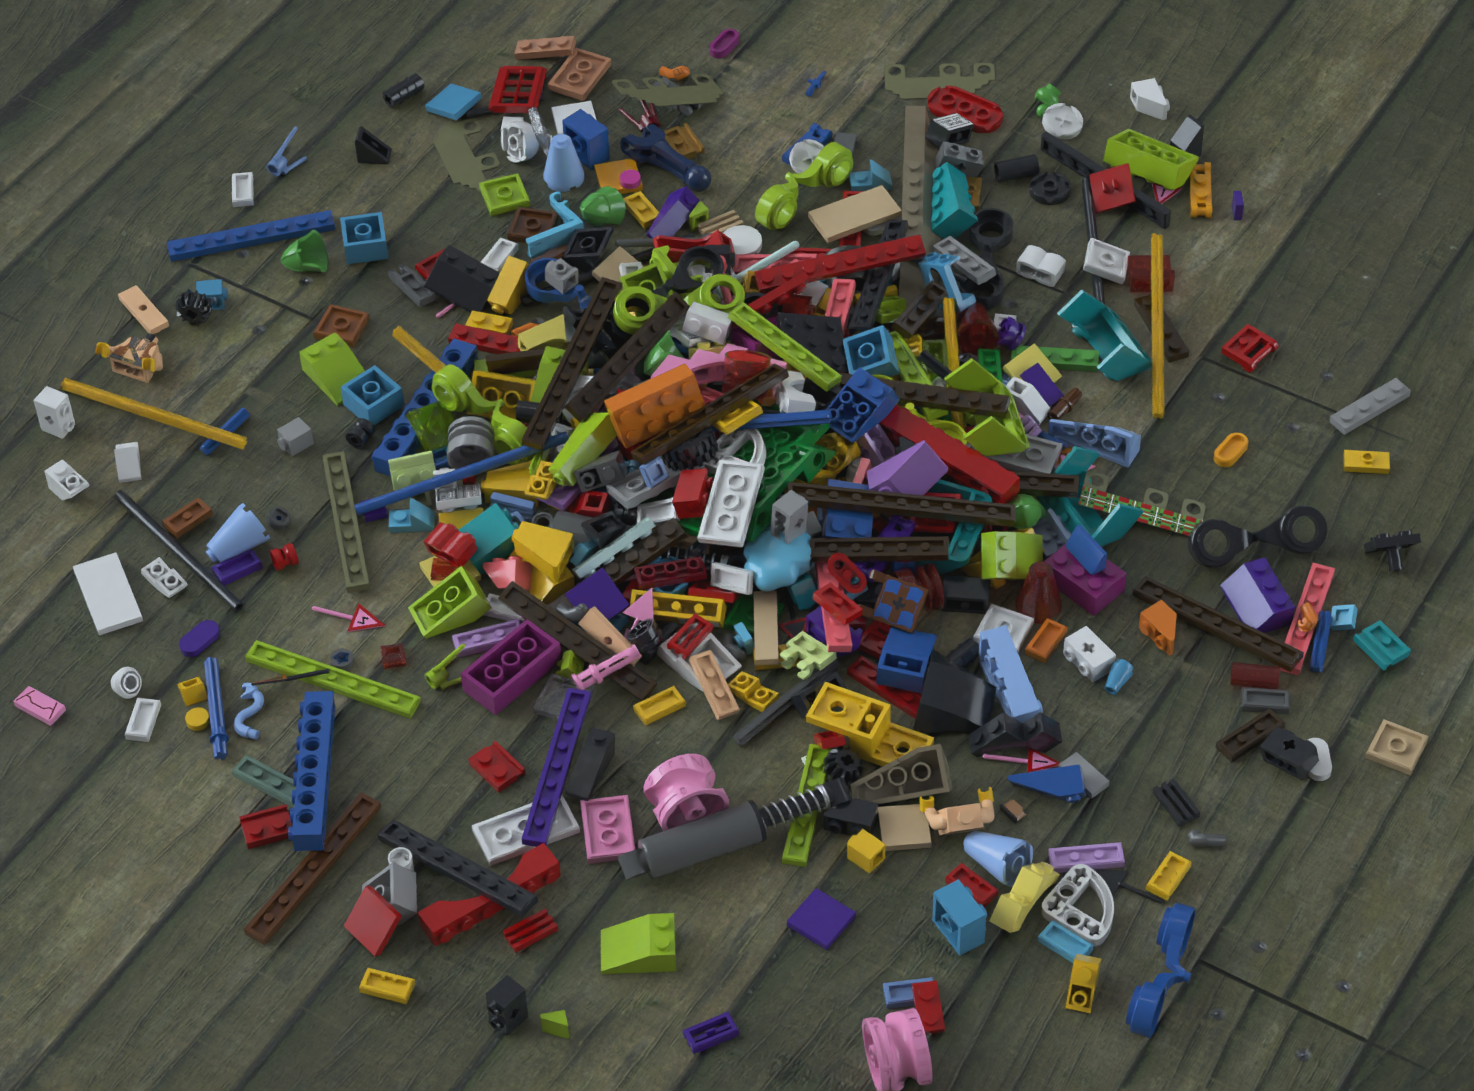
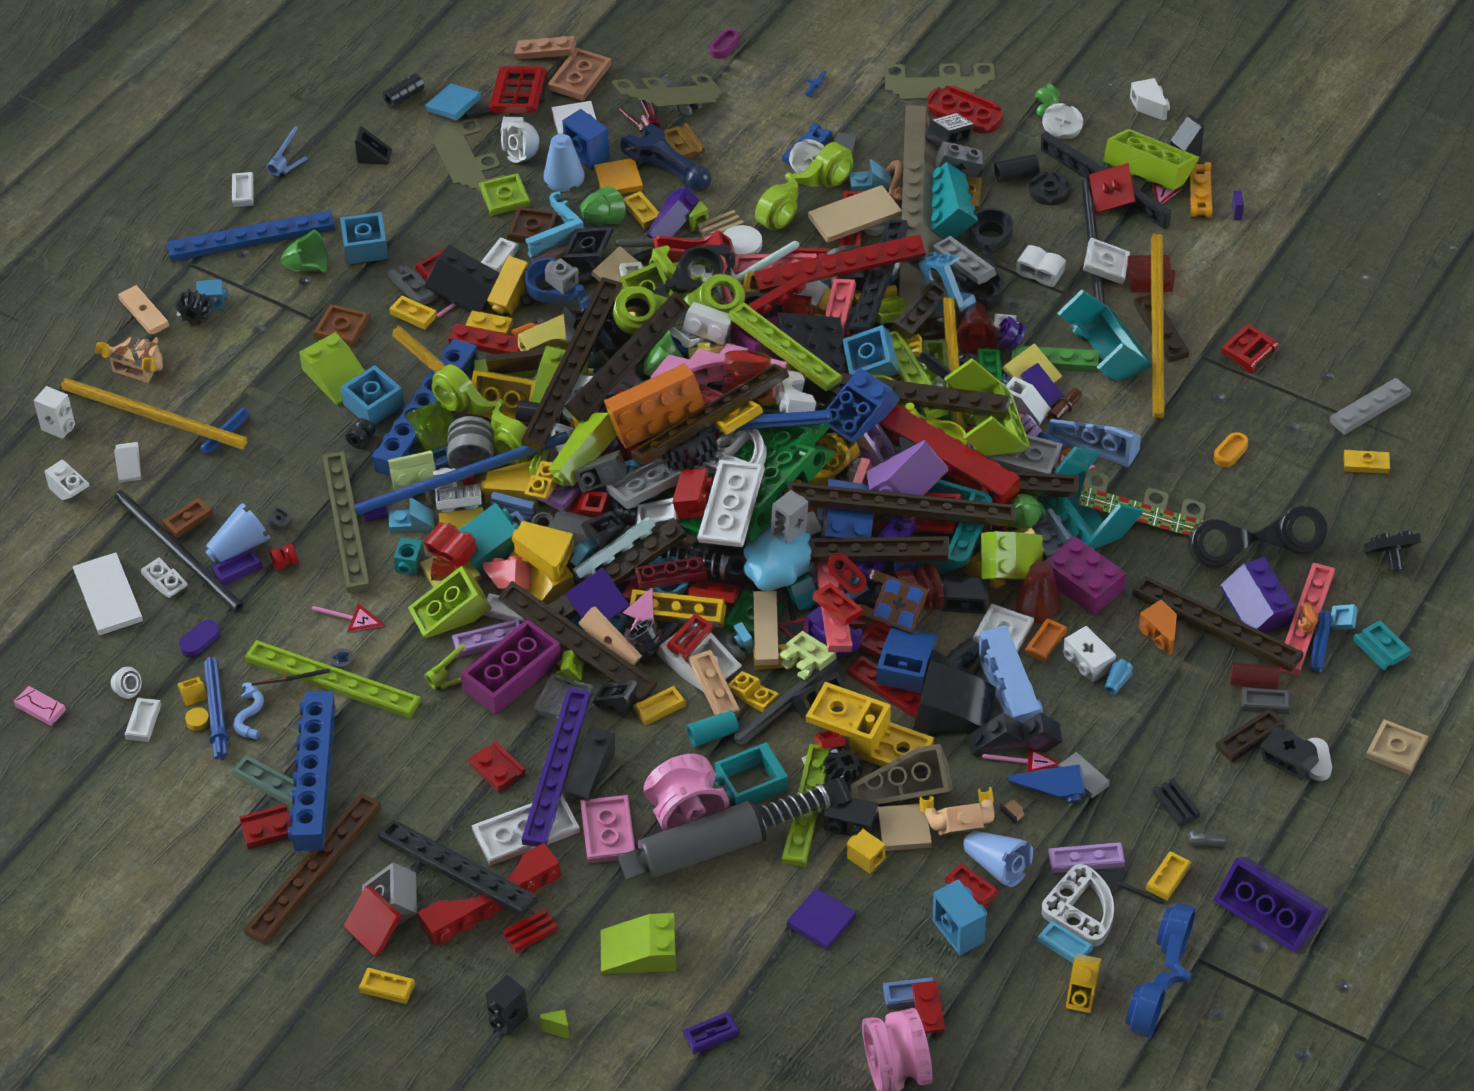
(294, 436): light grey brick -> none
(393, 655): clear red tile -> none
(401, 857): white wheel -> none
(408, 556): none -> teal brick
(413, 312): none -> yellow plate
(540, 130): clear tile -> none
(574, 614): dark grey arm -> none
(597, 677): bright pink pin -> none
(620, 695): none -> black slope
(630, 179): dark pink tile -> none
(653, 472): medium blue tile -> none
(675, 74): orange arm -> none
(712, 728): none -> teal pin
(732, 578): white tile -> none
(748, 759): none -> teal window
(895, 191): none -> nougat animal
(1028, 887): light yellow arch -> none
(1087, 550): blue slope -> none
(1270, 903): none -> dark purple slope

